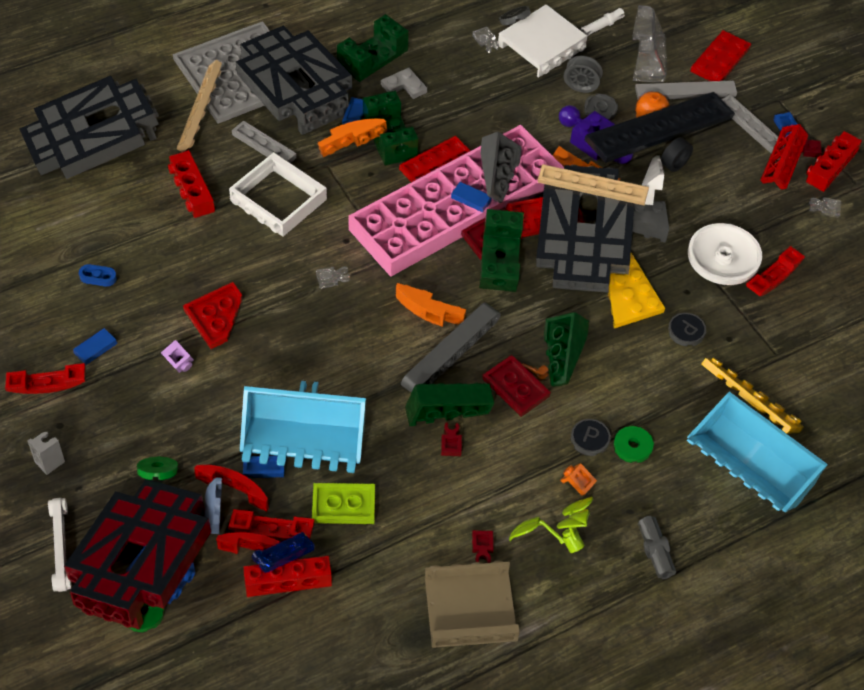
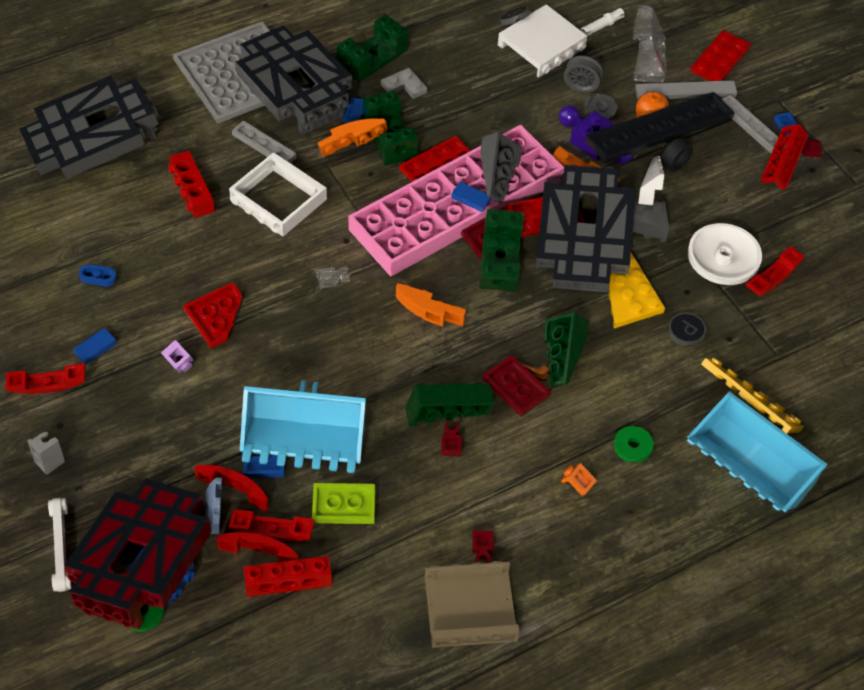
(157, 467): green tile -> none
(197, 112): tan plate -> none
(283, 552): clear blue plate -> none
(452, 347): dark grey beam -> none
(485, 37): clear plate -> none
(577, 518): lime plant -> none
(590, 437): black tile -> none
(593, 184): tan tile -> none
(656, 547): dark grey piece -> none
(827, 206): clear plate -> none
(833, 161): red brick -> none

